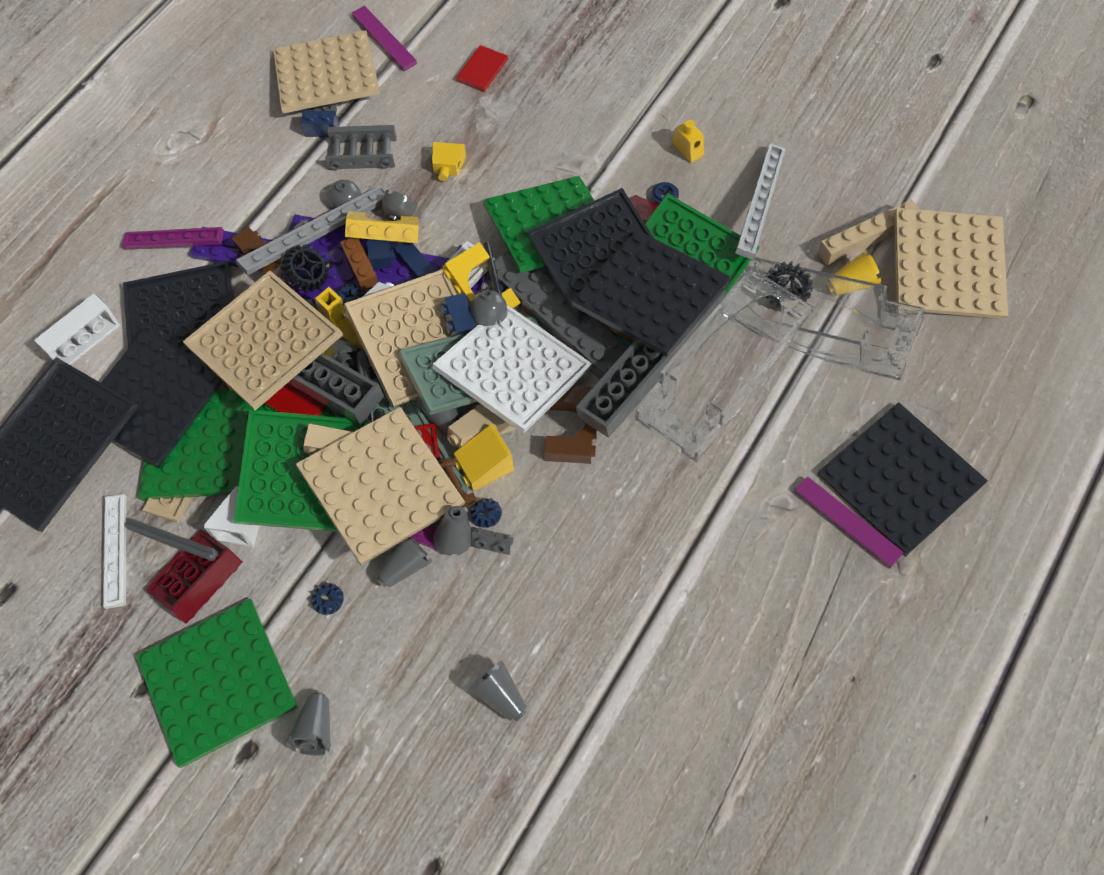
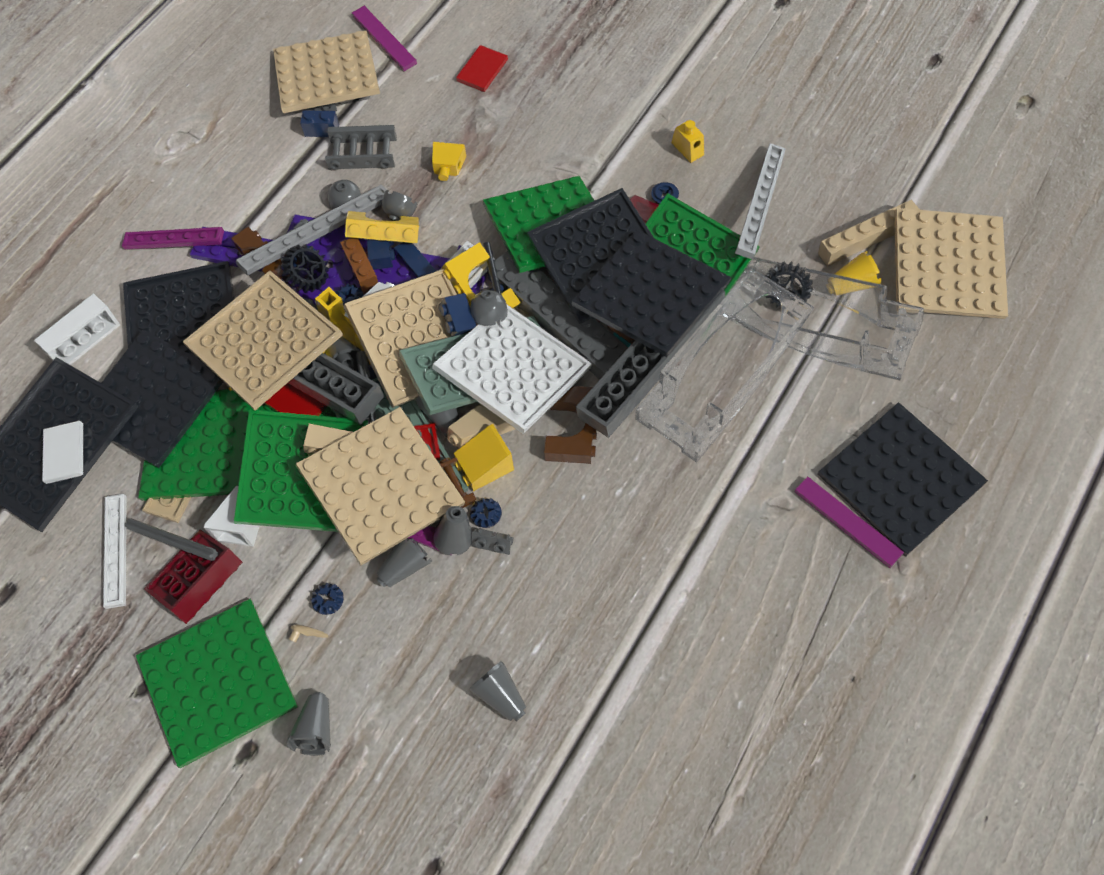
(62, 452): none -> white tile
(299, 629): none -> tan bar

